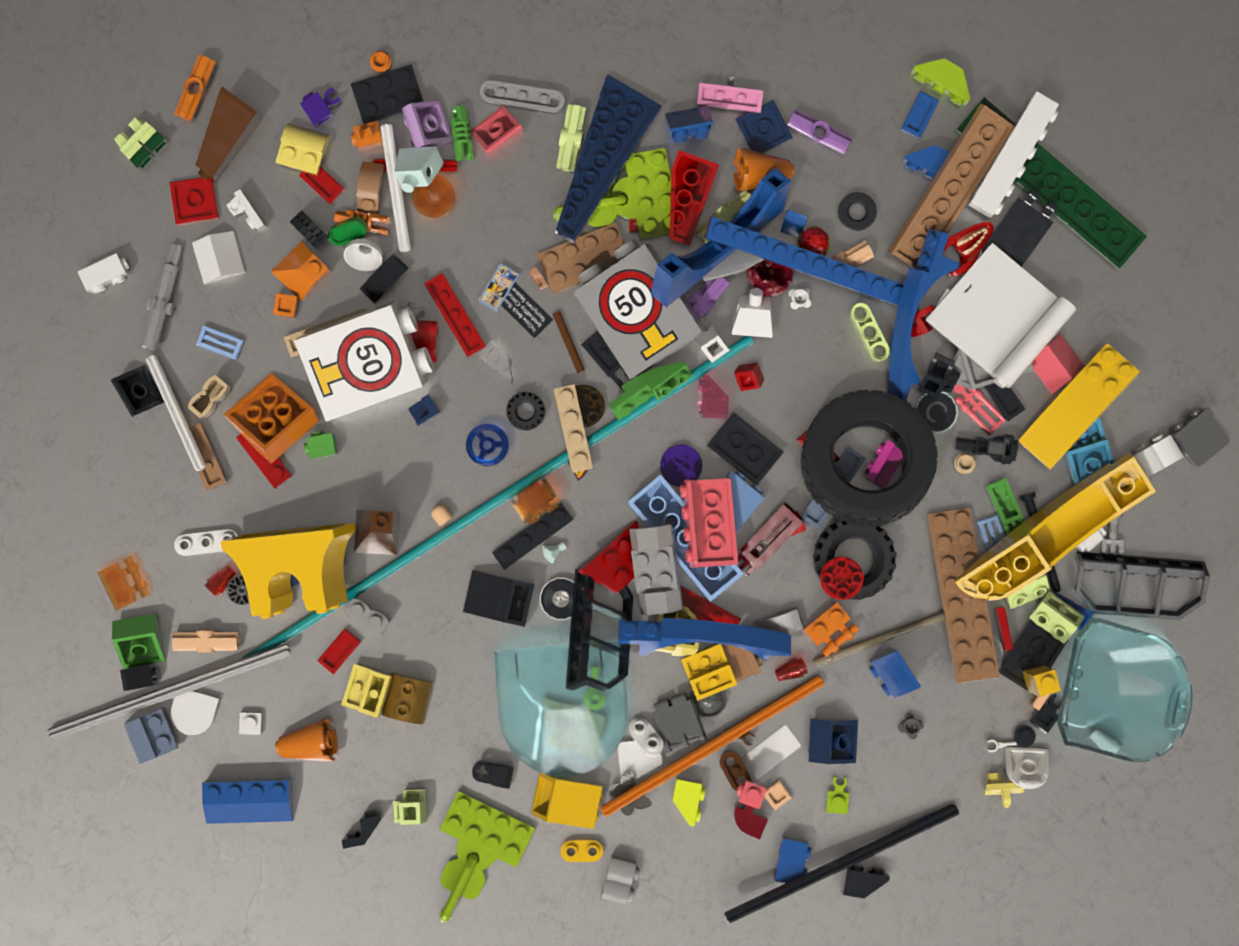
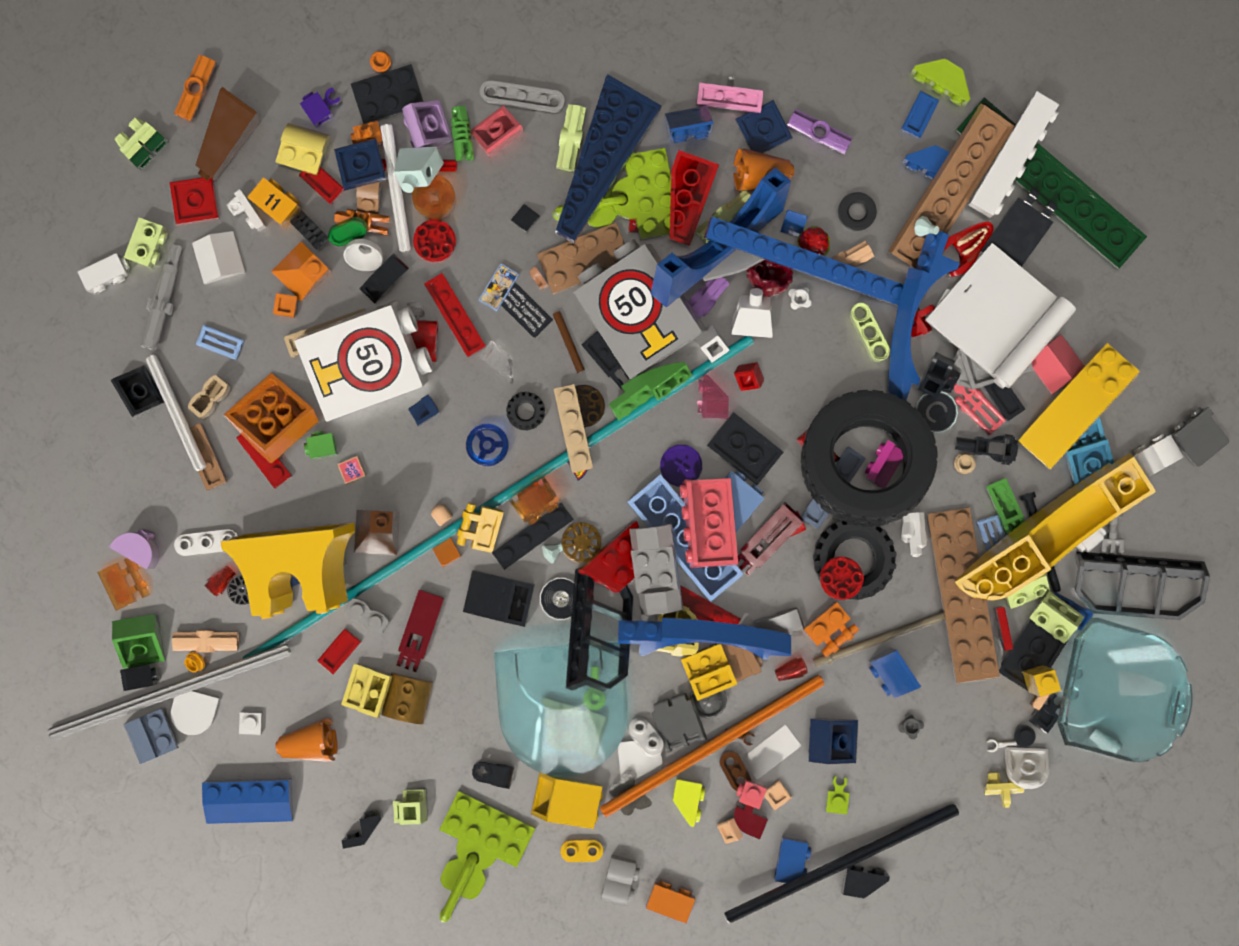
(138, 547): none -> lavender brick
(146, 243): none -> yellowish green brick
(194, 662): none -> light orange plate
(274, 202): none -> light orange brick
(351, 470): none -> tile
(360, 164): none -> dark blue tile
(422, 623): none -> dark red hinge
(434, 241): none -> red tile
(446, 552): none -> orange slope
(486, 529): none -> yellow plate
(525, 218): none -> black slope
(581, 542): none -> pearl gold wheel
(670, 902): none -> orange brick
(729, 831): none -> light nougat tile
(914, 532): none -> white rock
(924, 227): none -> light aqua rock

